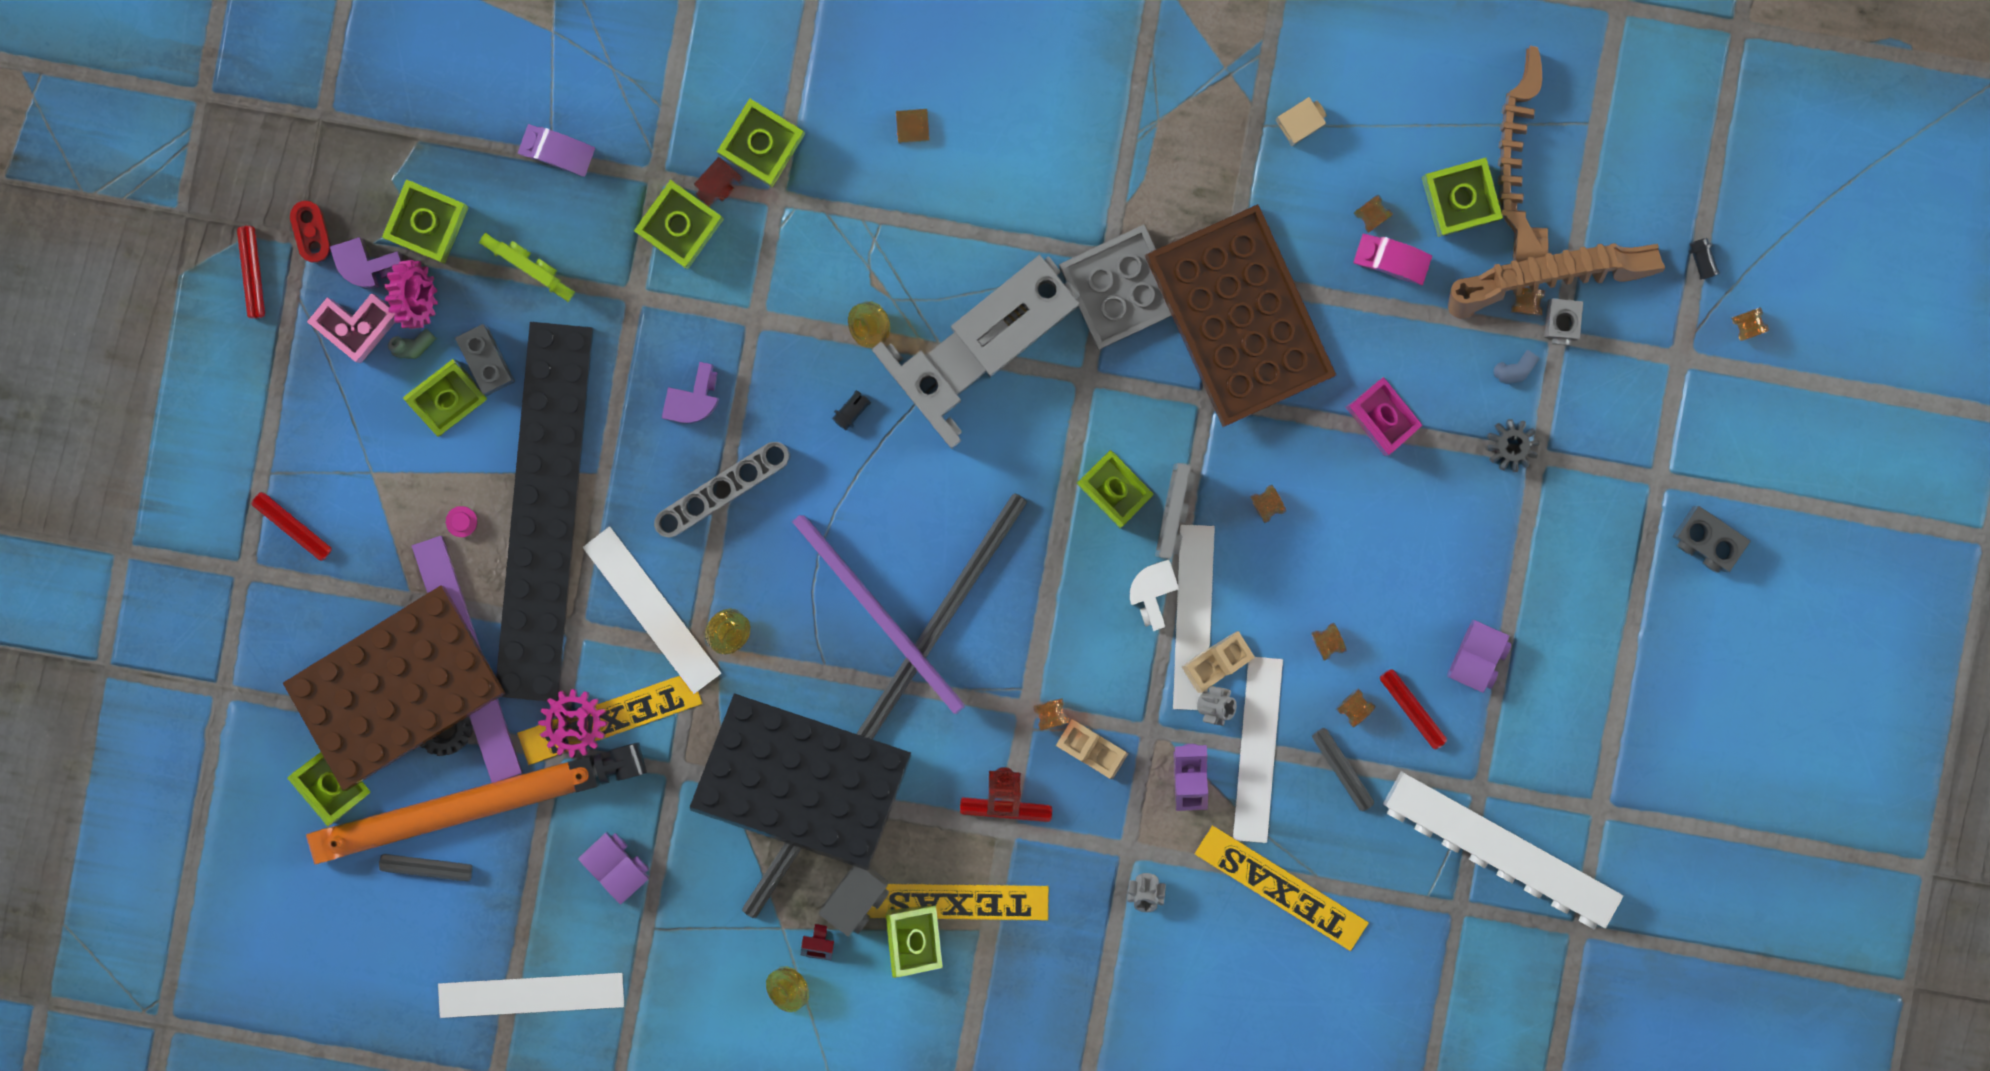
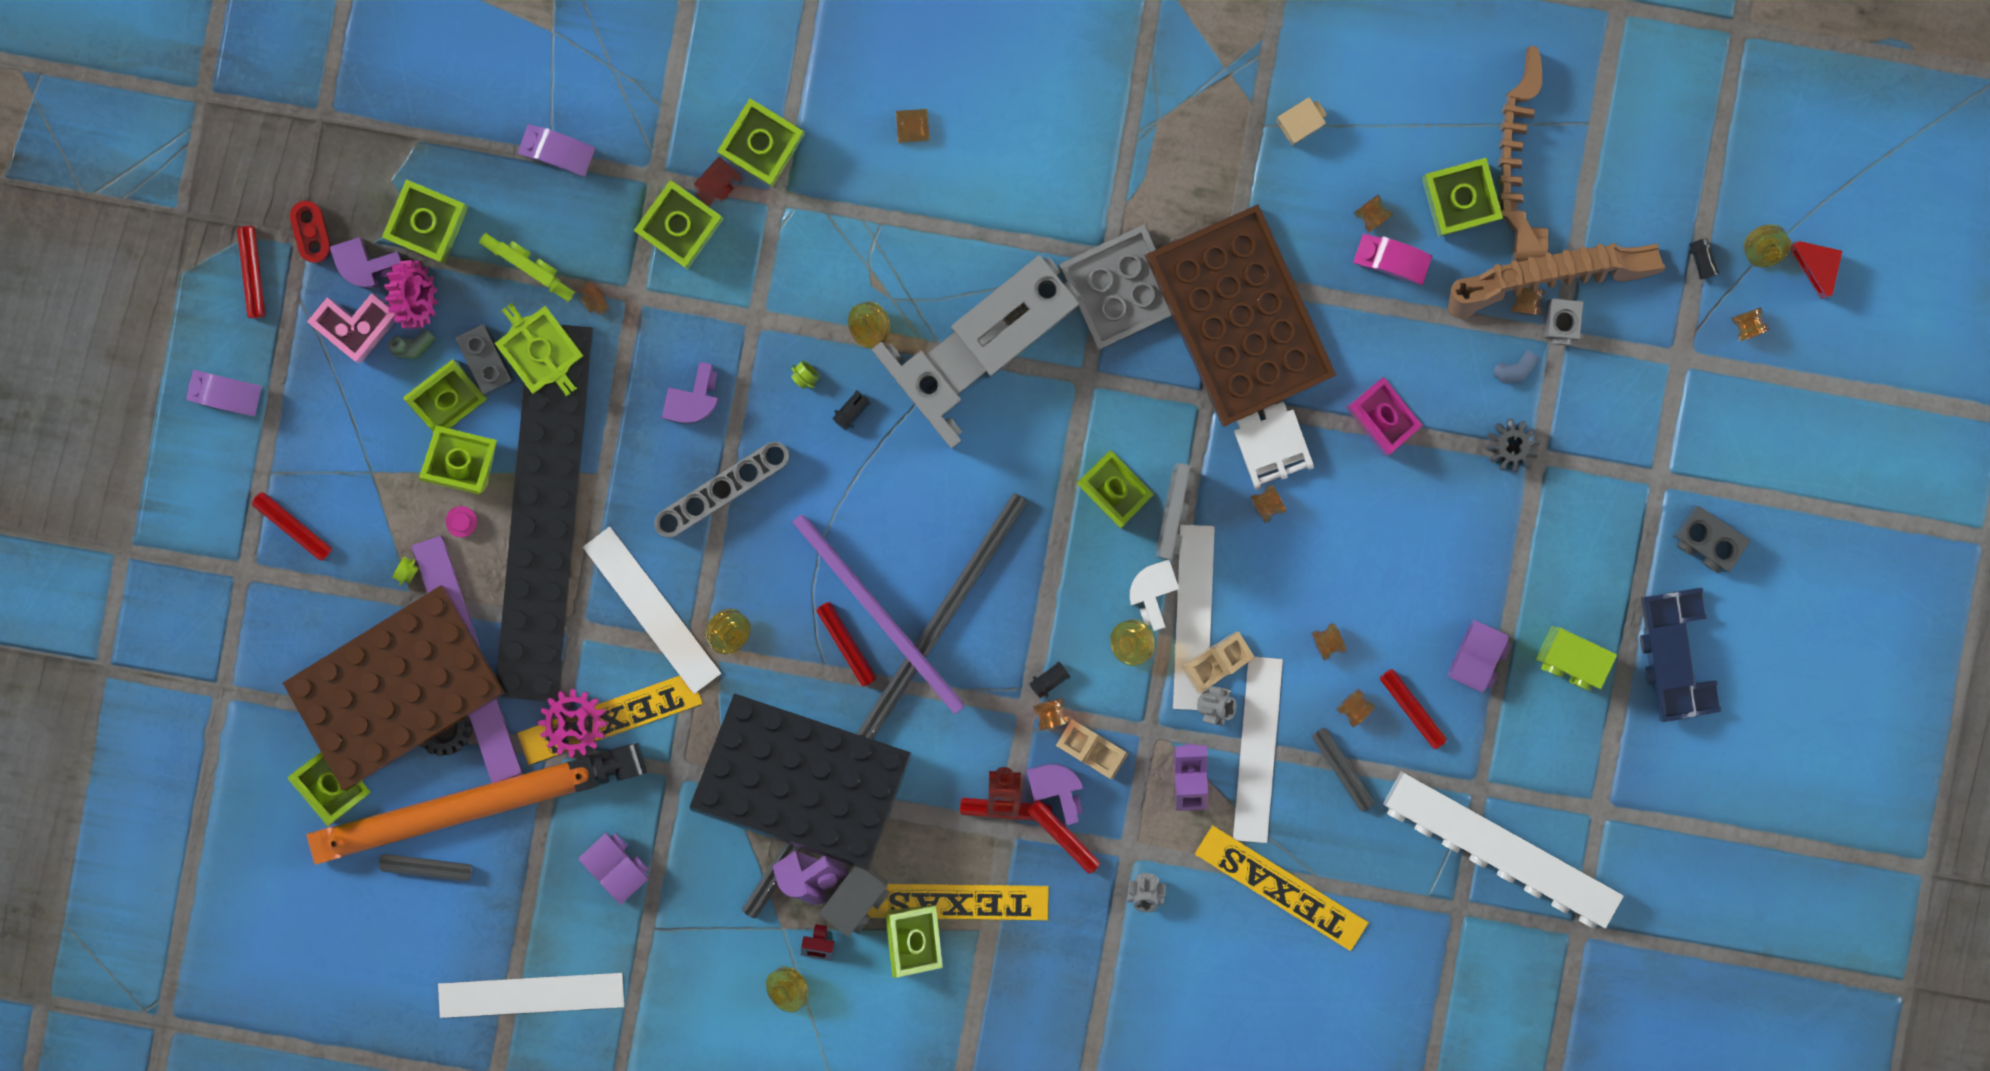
(223, 393): none -> medium lavender brick
(405, 571): none -> lime plate
(458, 460): none -> lime slope
(539, 349): none -> lime plate
(594, 300): none -> clear orange plate
(805, 375): none -> lime plate
(806, 878): none -> medium lavender brick
(846, 644): none -> red axle
(1049, 680): none -> black pin
(1054, 780): none -> medium lavender brick
(1063, 836): none -> red axle
(1132, 642): none -> clear yellow plate
(1272, 444): none -> white plate
(1576, 657): none -> lime brick
(1670, 657): none -> dark blue bracket
(1766, 245): none -> clear yellow plate
(1819, 265): none -> red slope

